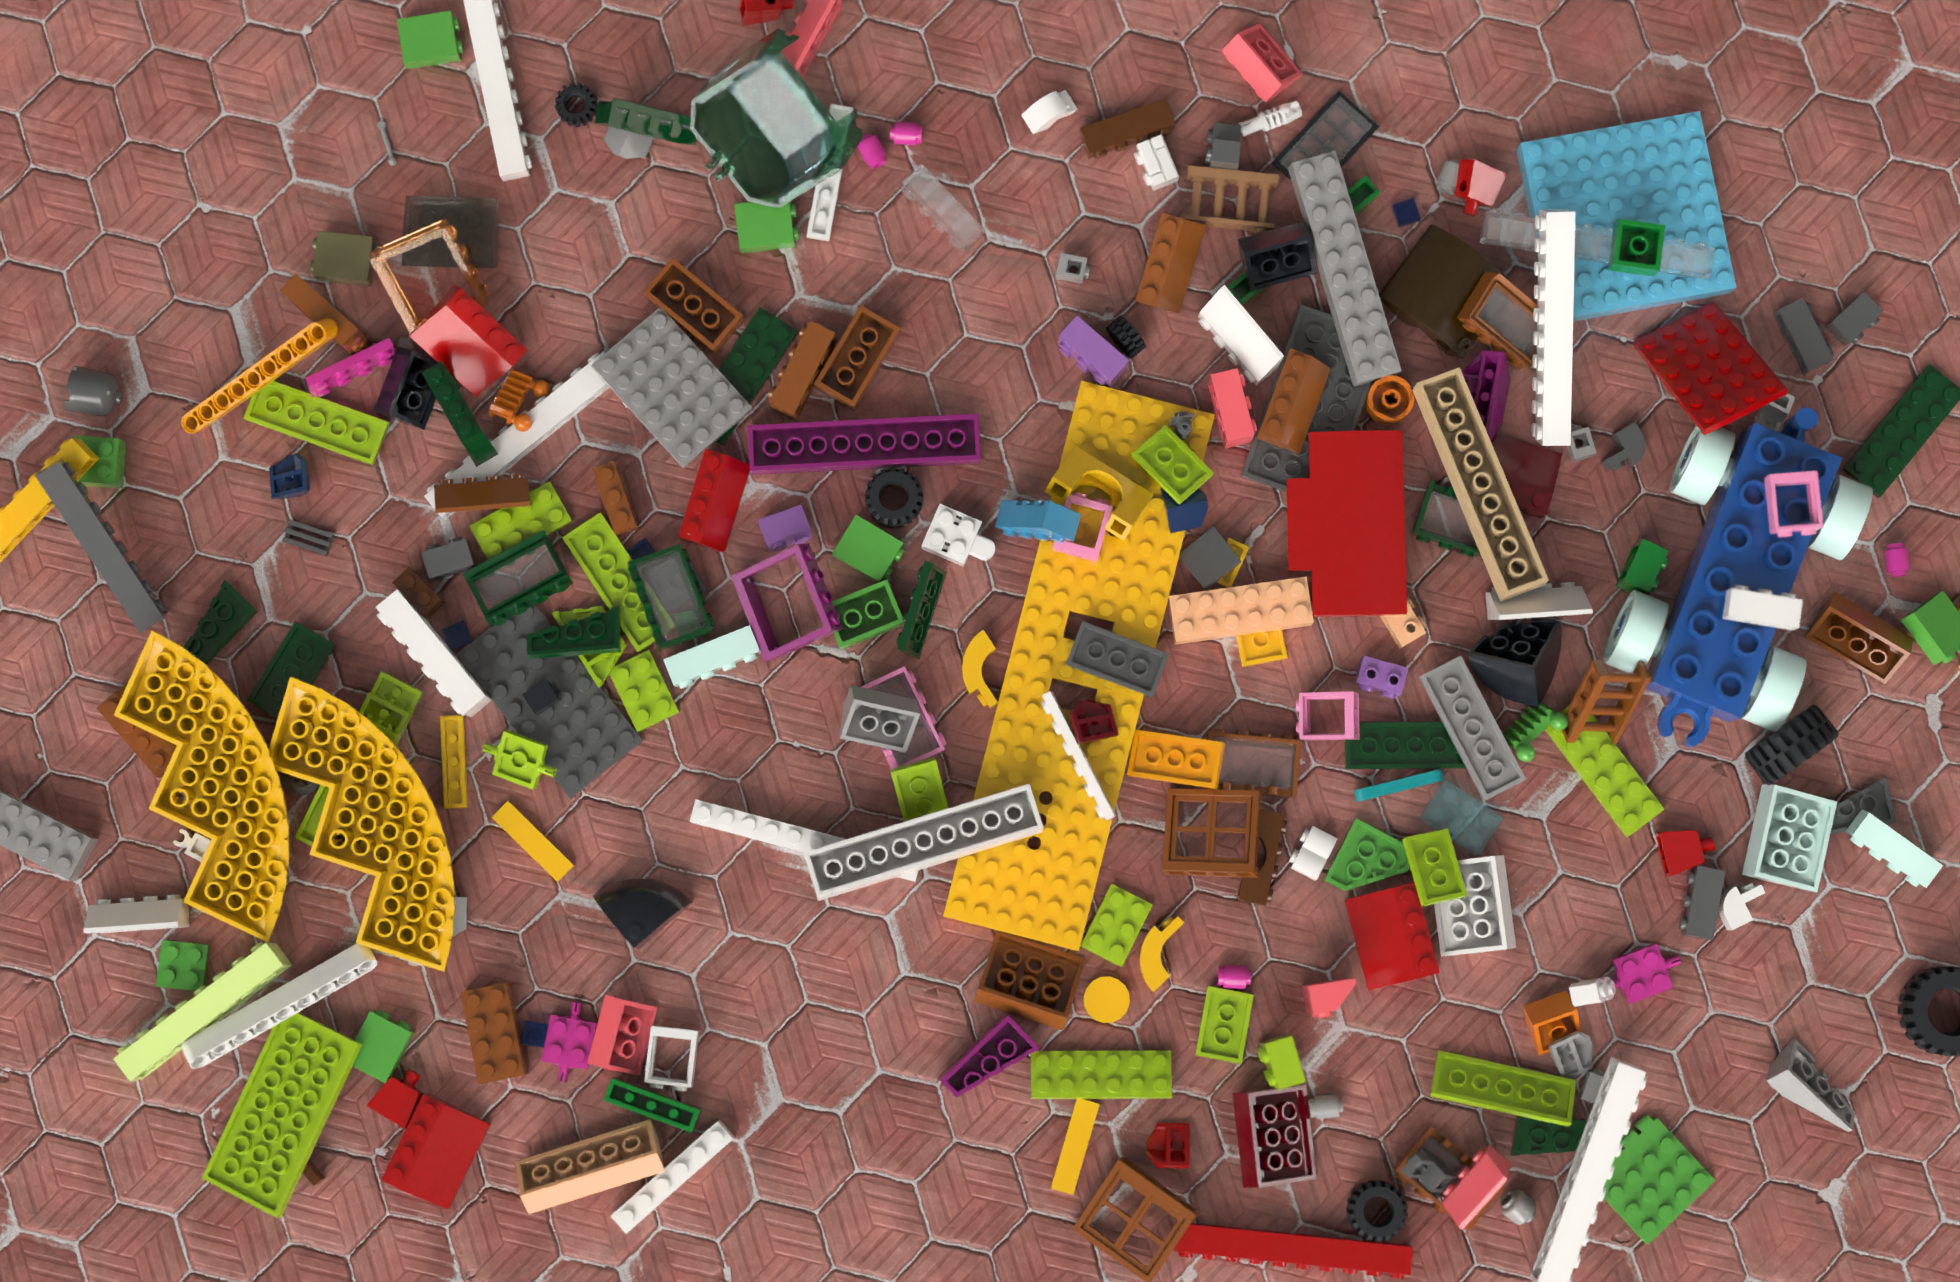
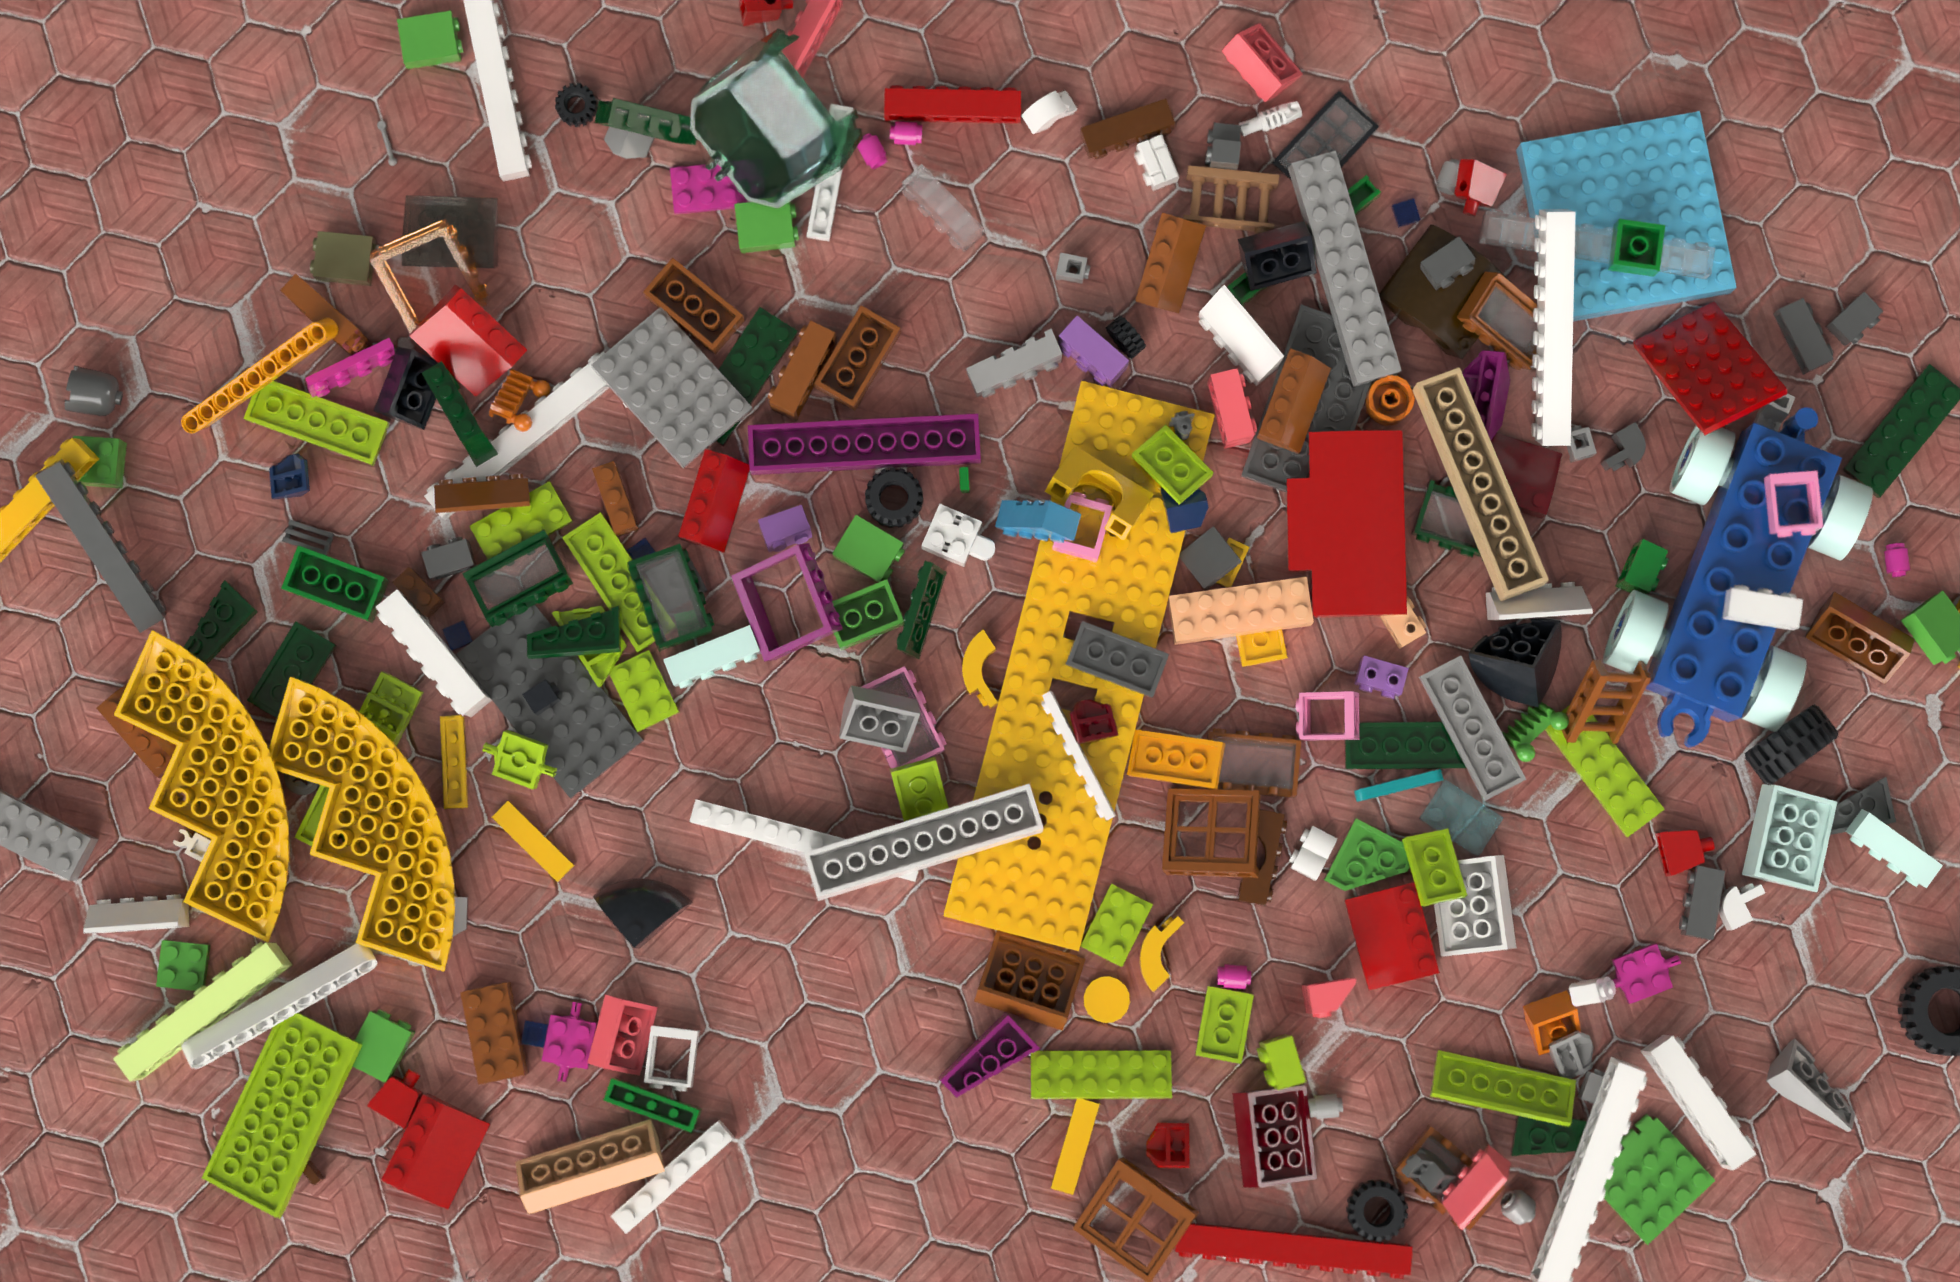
(335, 584): none -> green brick
(698, 191): none -> dark pink plate
(952, 104): none -> red brick
(964, 480): none -> green tile
(1015, 364): none -> light grey wedge
(1448, 263): none -> dark grey brick
(1698, 1101): none -> white brick

